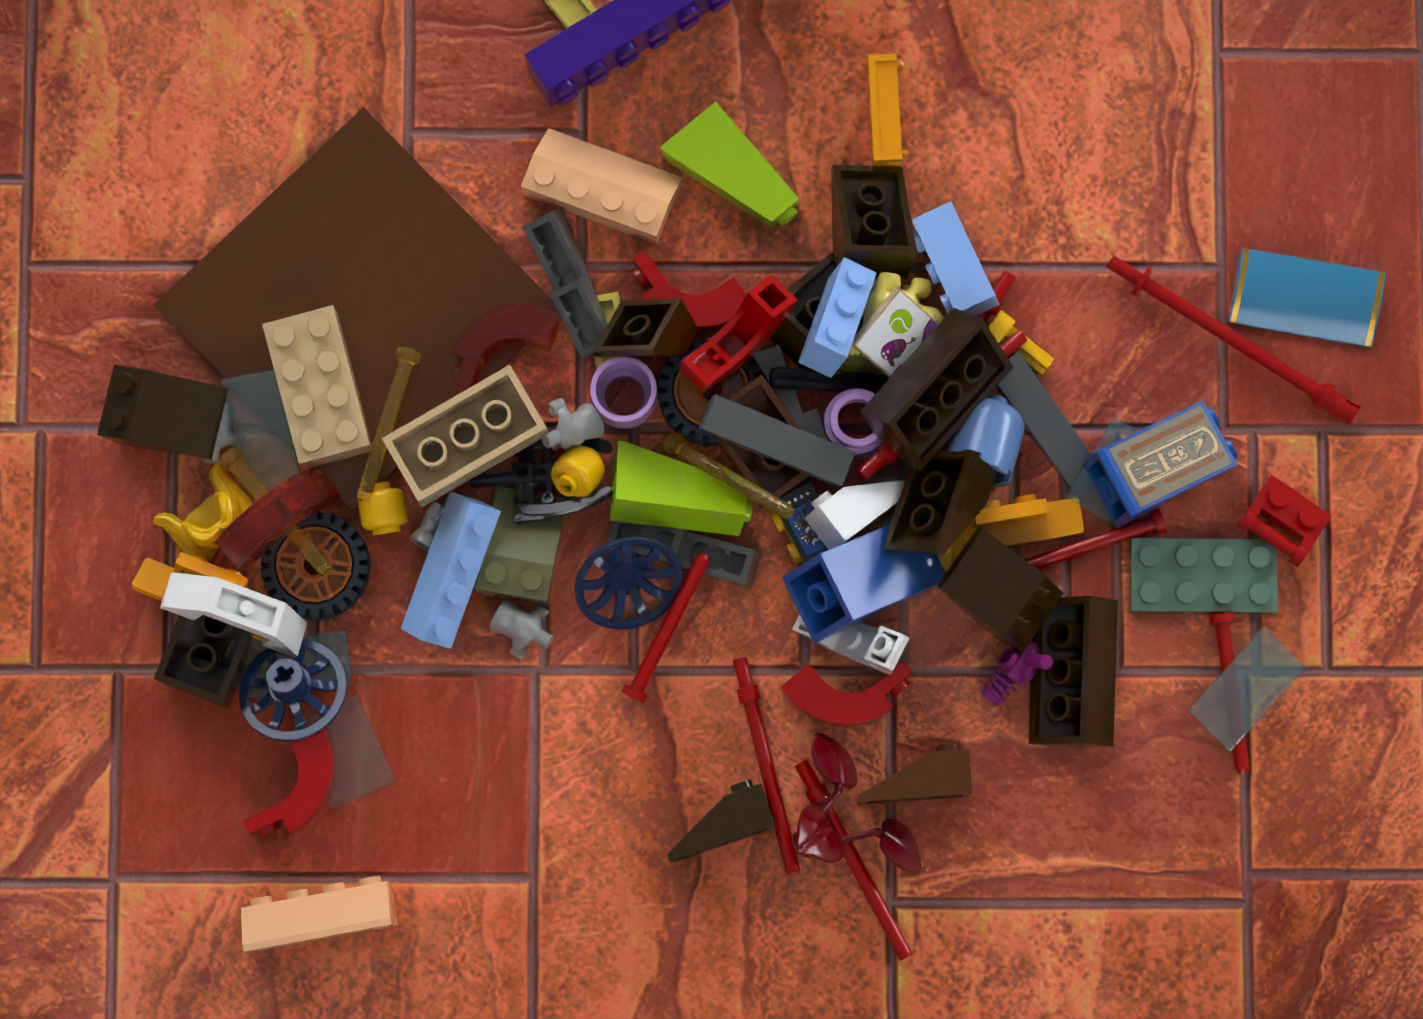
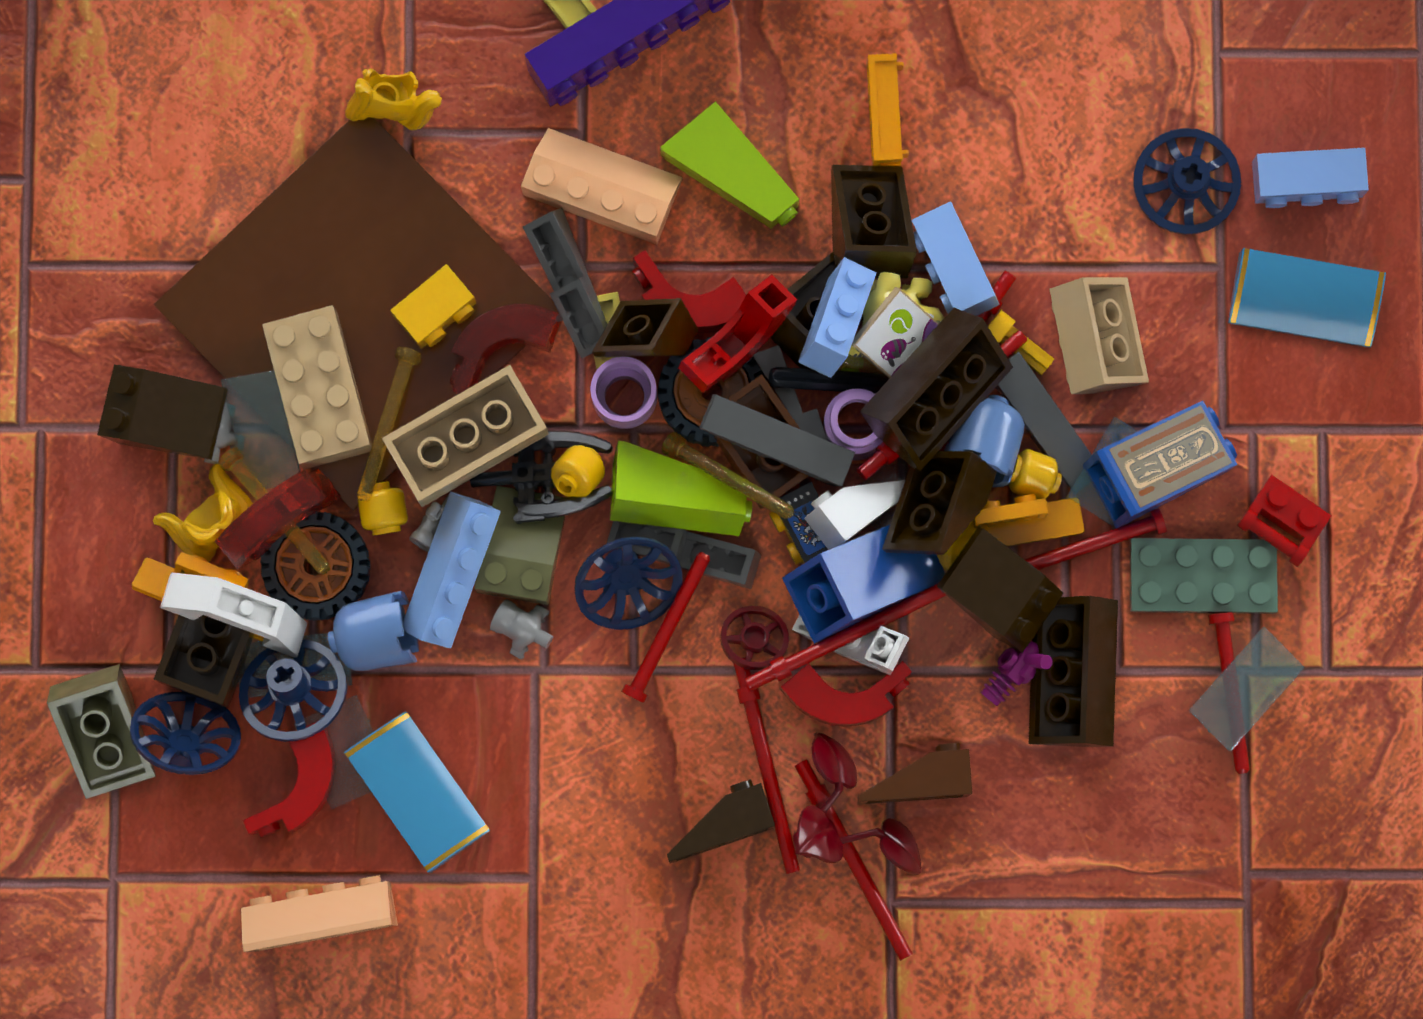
(94, 726): none -> olive slope
(182, 741): none -> dark blue wheel
(372, 634): none -> medium blue cylinder
(392, 99): none -> yellow hair
(417, 791): none -> dark azure slope
(434, 307): none -> yellow brick
(573, 427): light grey piece -> none
(753, 637): none -> dark red wheel
(781, 667): none -> red bar
(1035, 475): none -> yellow head
(1098, 334): none -> tan slope
(1187, 180): none -> dark blue wheel
(1310, 177): none -> light blue brick
(1321, 394): red bar -> none

